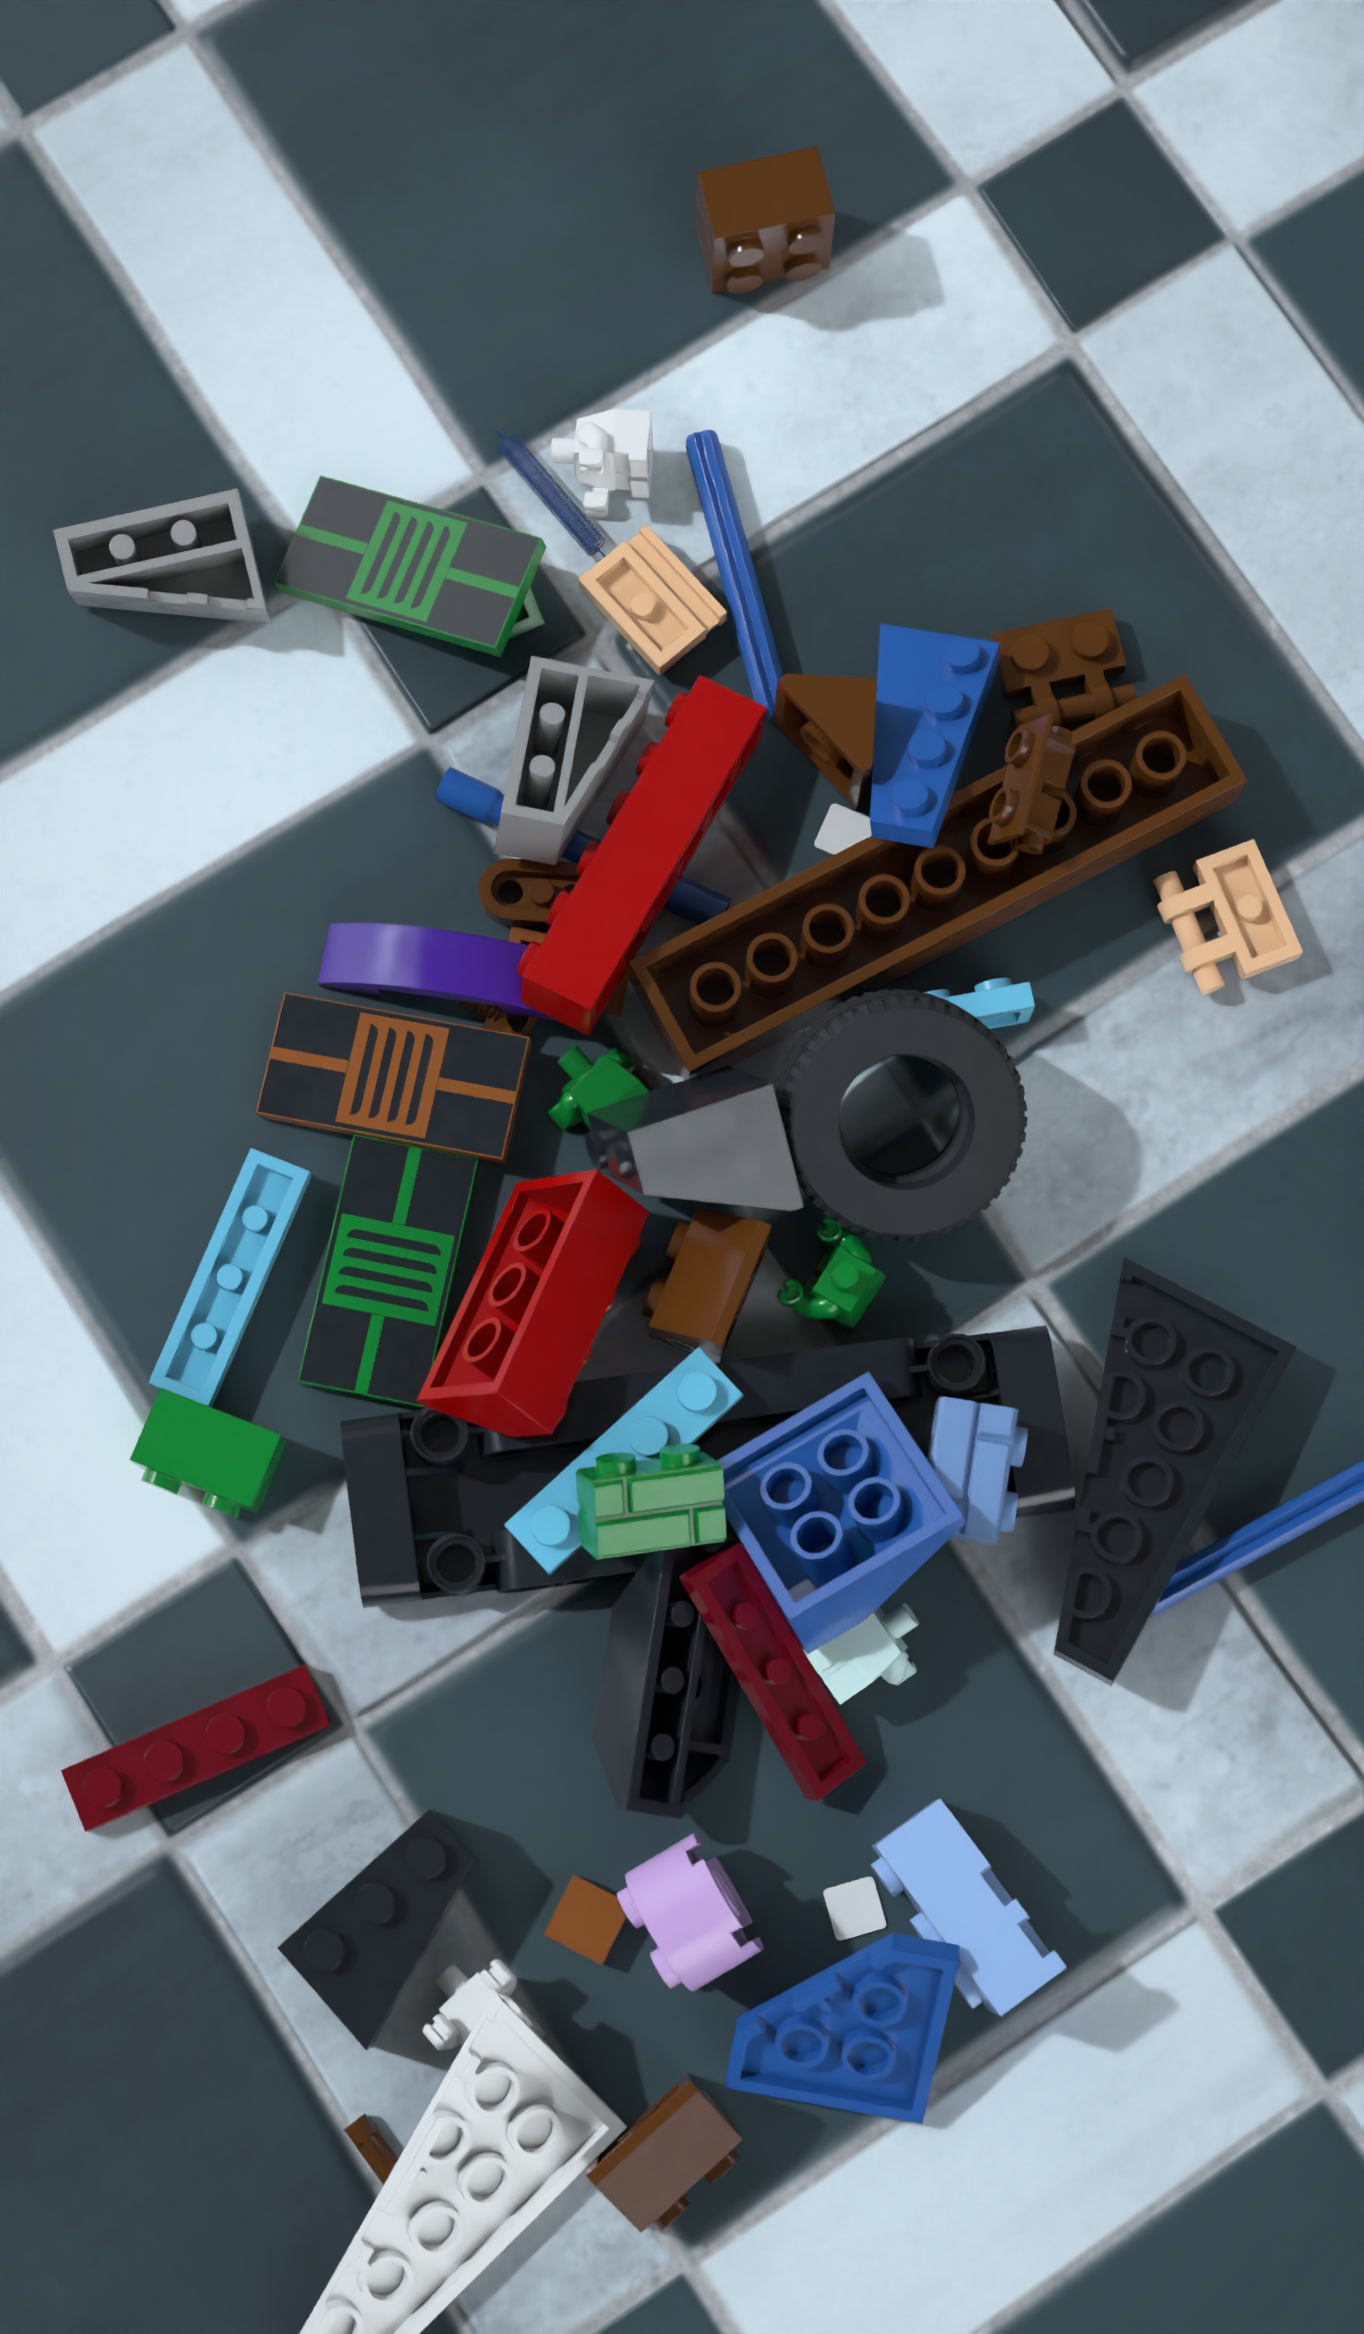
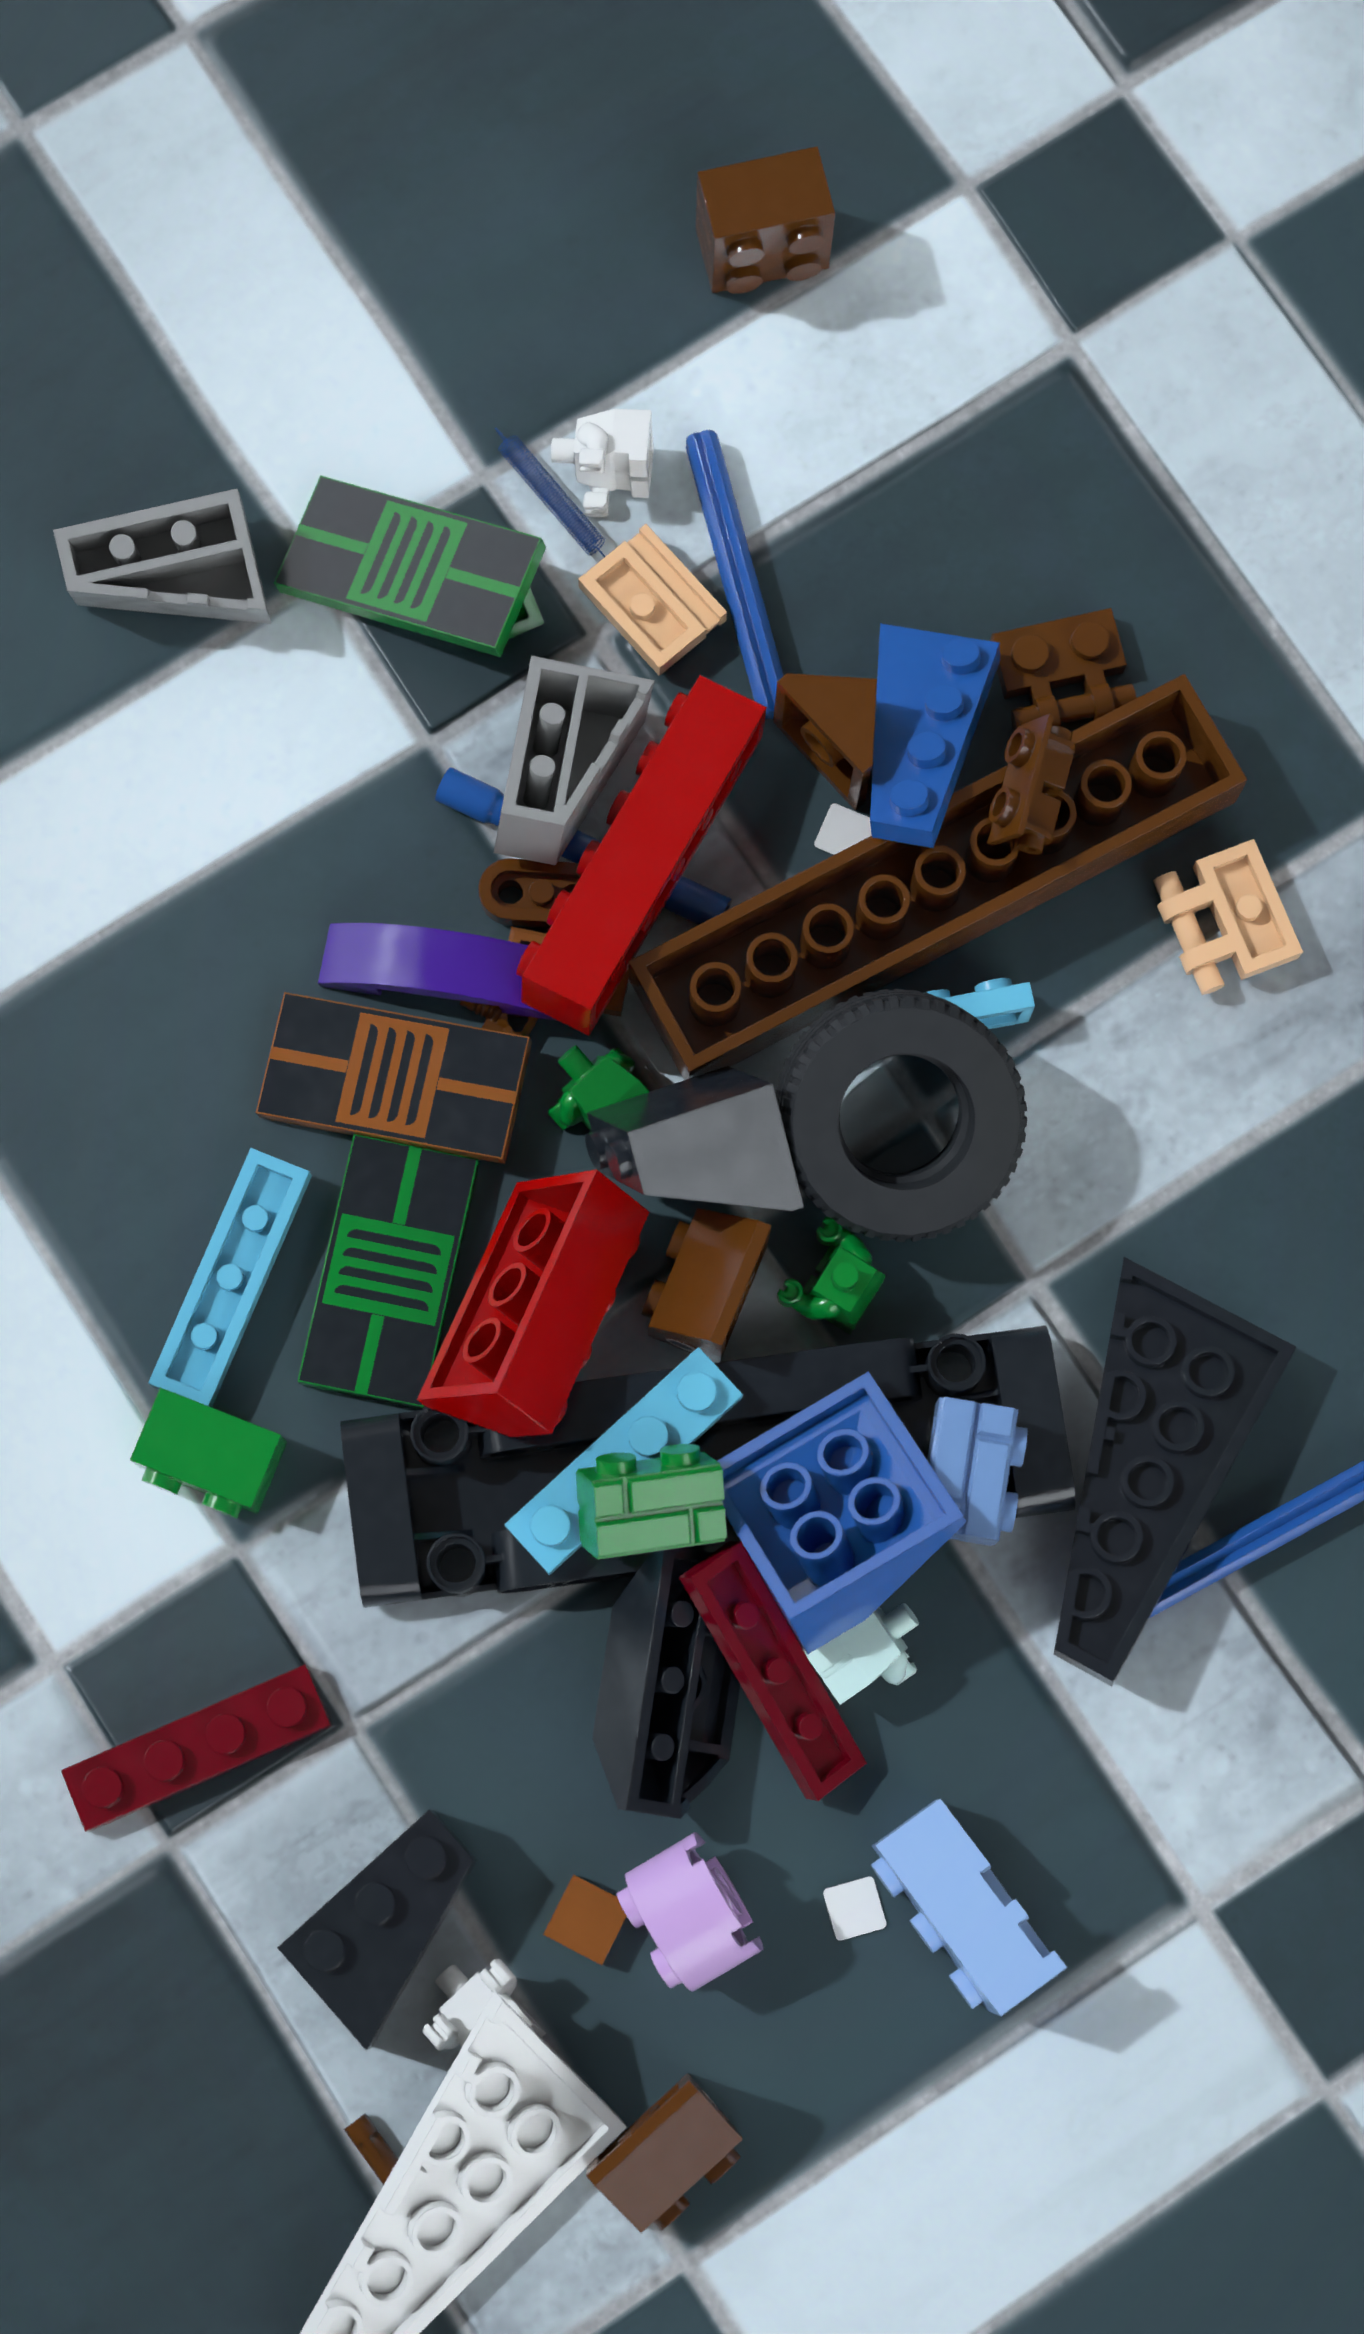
(853, 2033): blue plate -> none

